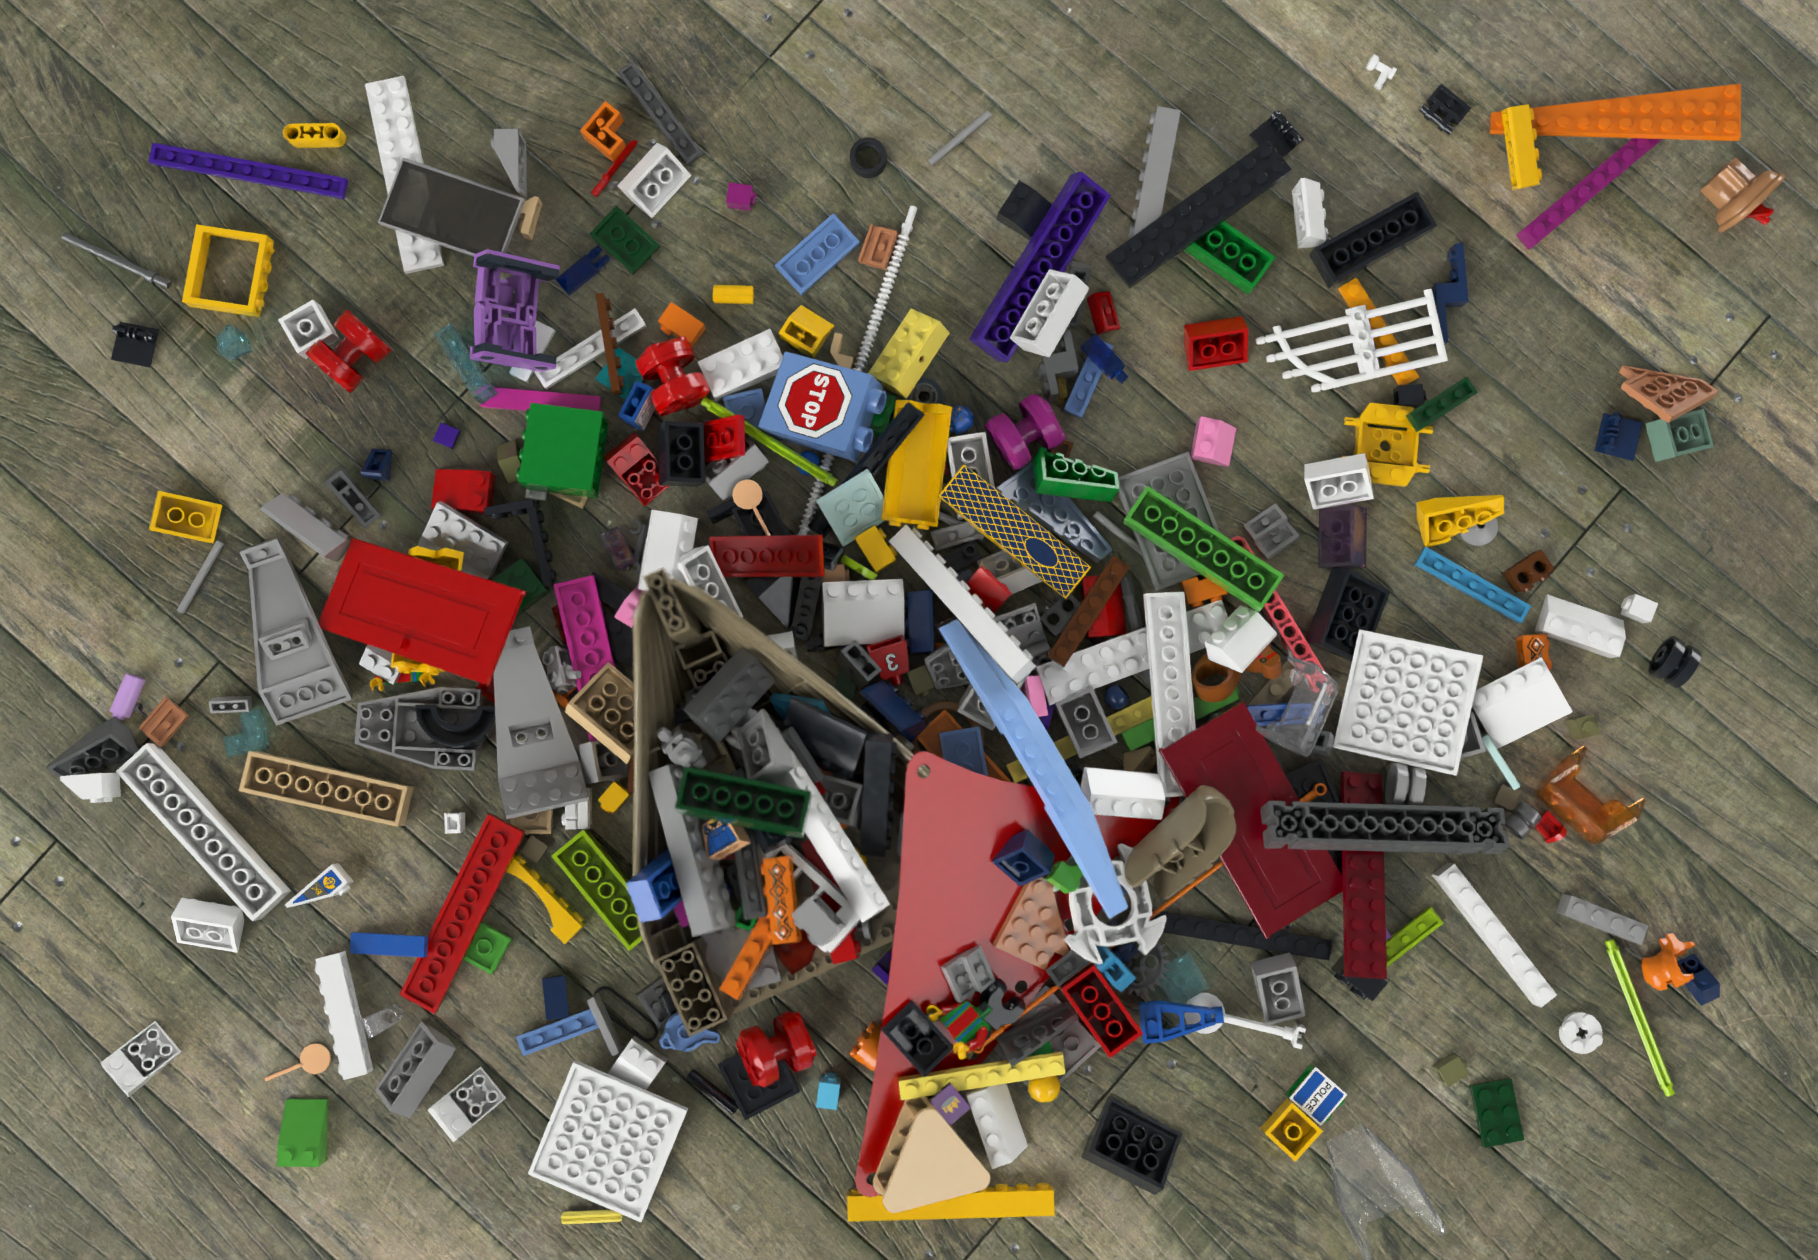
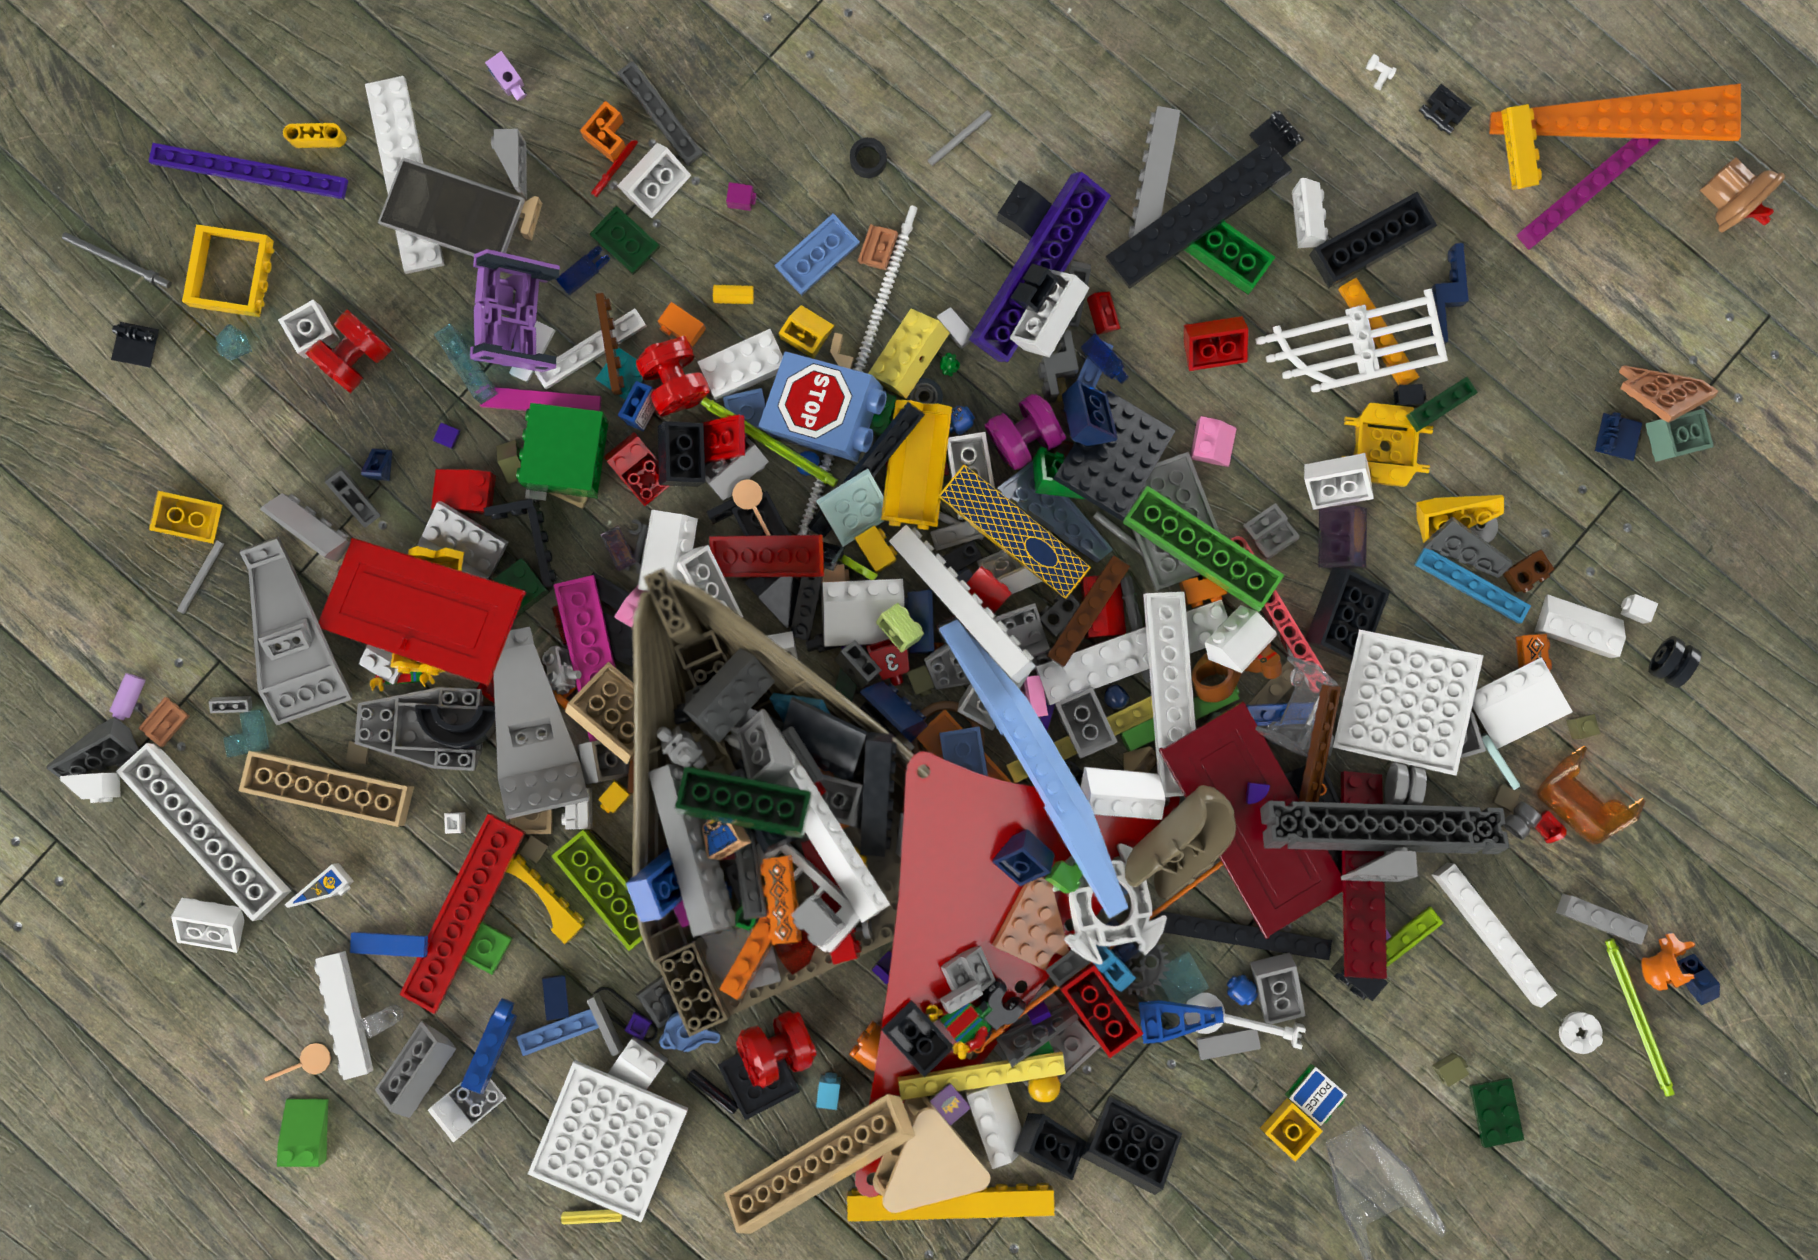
(140, 1058): white slope -> none
(357, 753): none -> dark tan tile
(490, 1047): none -> blue hinge
(503, 72): none -> lavender torso
(638, 1025): none -> dark purple tile
(819, 1164): none -> tan brick
(900, 627): none -> yellowish green brick
(949, 364): none -> green plant
(957, 328): none -> slope
(961, 996): none -> light grey piece
(1035, 289): none -> black piece
(1039, 1013): none -> dark purple tile
(1050, 1145): none -> black slope
(1088, 415): none -> dark blue slope
(1116, 470): none -> black plate
(1228, 1043): none -> light grey tile
(1242, 990): none -> blue head
(1256, 792): none -> dark purple tile
(1320, 743): none -> reddish brown plate
(1391, 867): none -> light grey slope
(1463, 544): none -> dark grey wing

